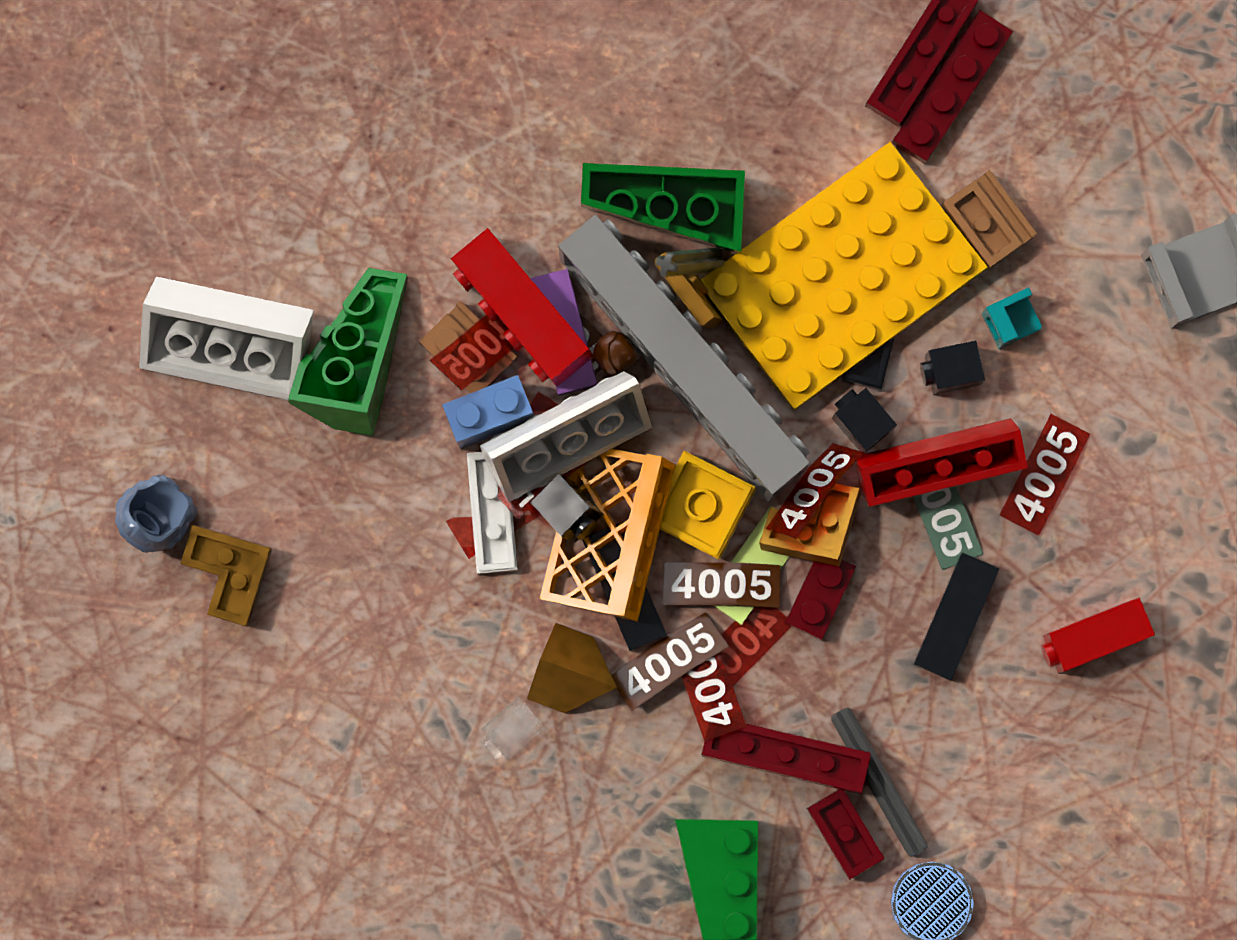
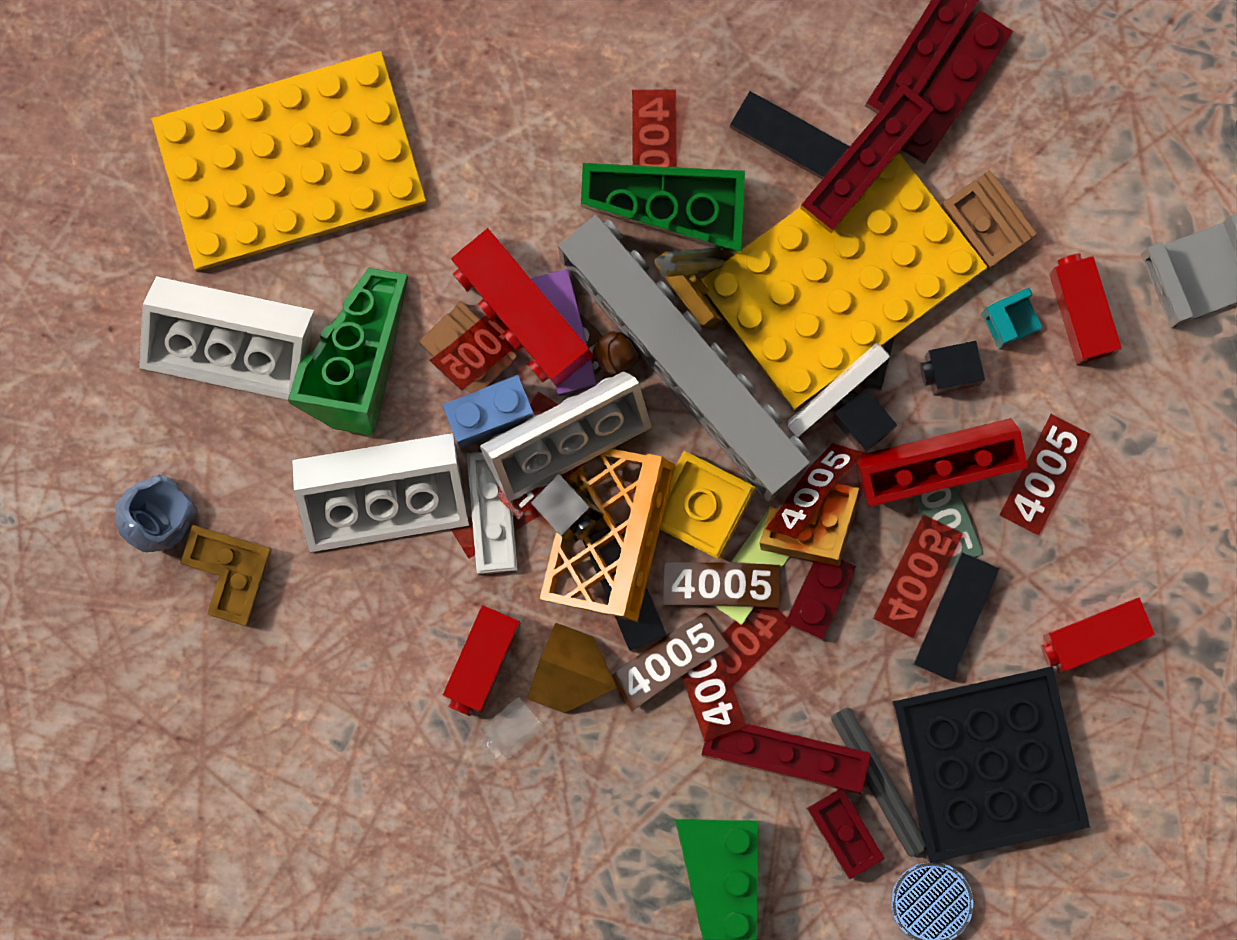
(288, 161): none -> yellow plate
(380, 492): none -> white slope
(480, 661): none -> red brick
(654, 127): none -> clear red sticker
(787, 135): none -> black tile
(837, 389): none -> white tile
(867, 158): none -> dark red plate
(917, 576): none -> clear red sticker
(990, 764): none -> black plate
(1084, 308): none -> red brick

